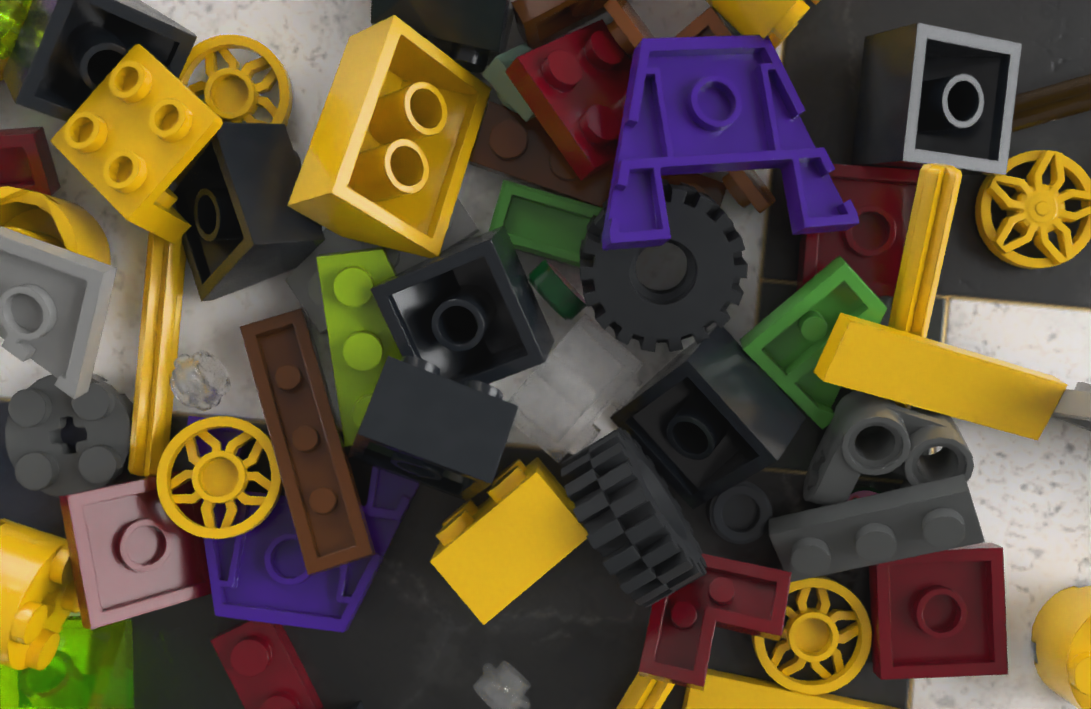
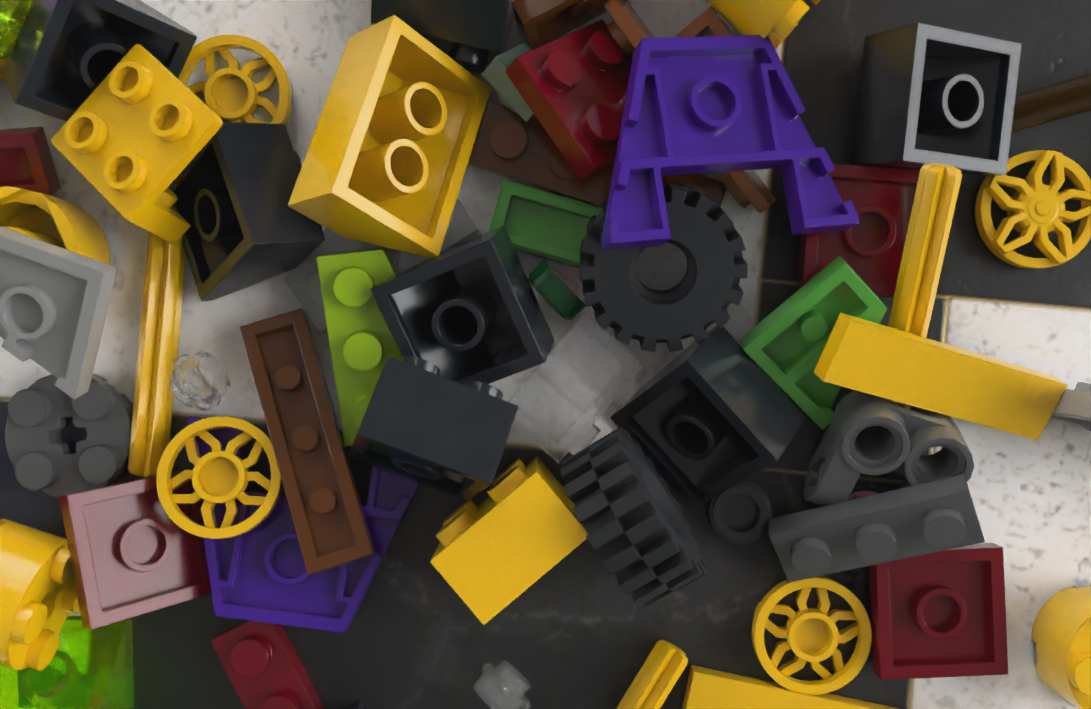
(728, 597): dark red plate -> none

